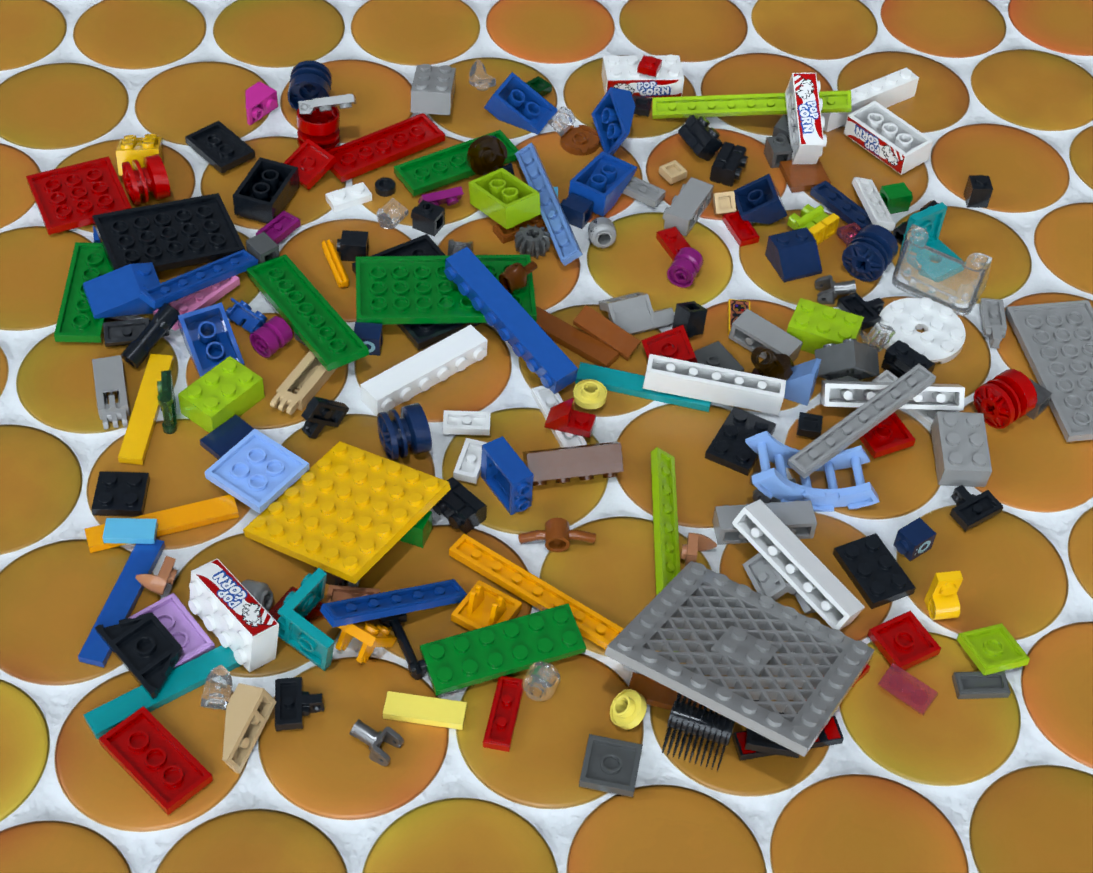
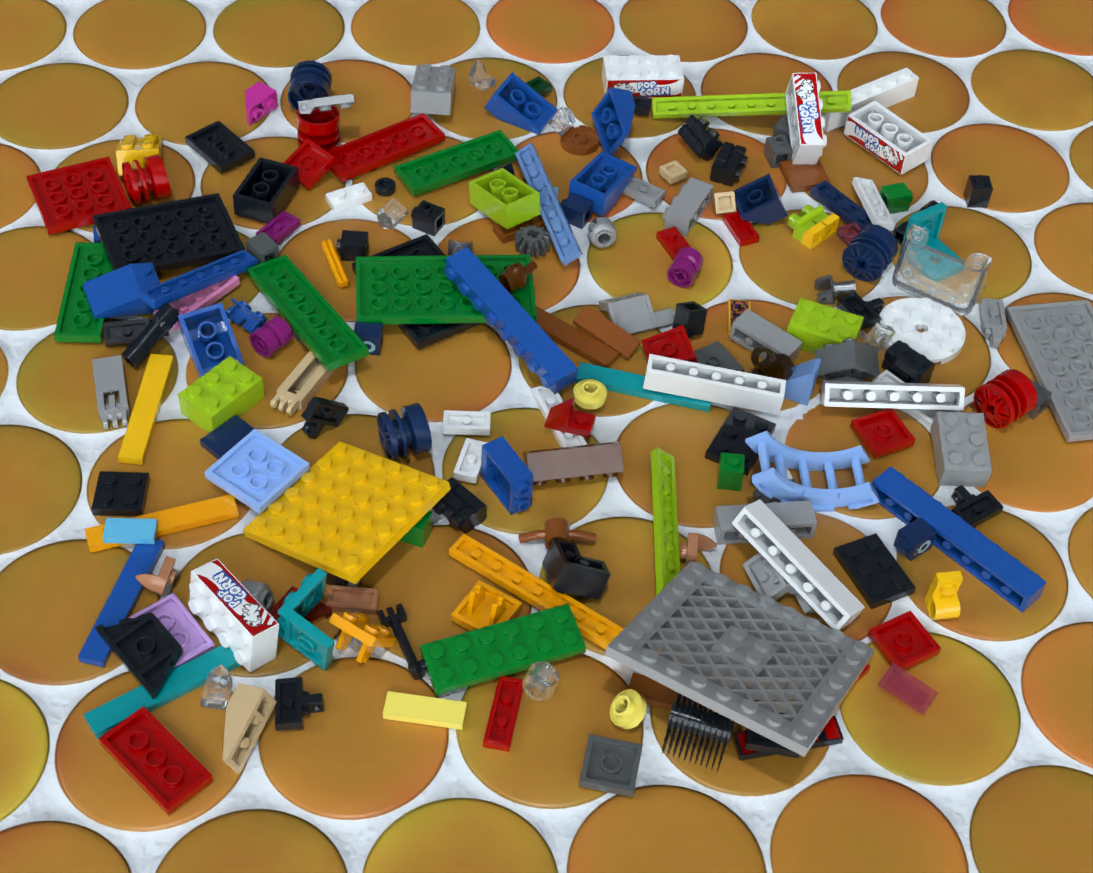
(167, 401): clear green plate -> none
(374, 740): flat silver piece -> none
(392, 603): blue tile -> none
(423, 370): white brick -> none
(448, 196): magenta plate -> none
(486, 154): dark brown tile -> none
(574, 573): none -> black brick
(649, 66): red plate -> none
(730, 471): none -> green brick
(794, 254): dark blue slope -> none
(809, 425): black plate -> none
(861, 421): light grey tile -> none
(960, 540): none -> blue brick
(976, 686): dark grey tile -> none
(993, 649): lime plate -> none

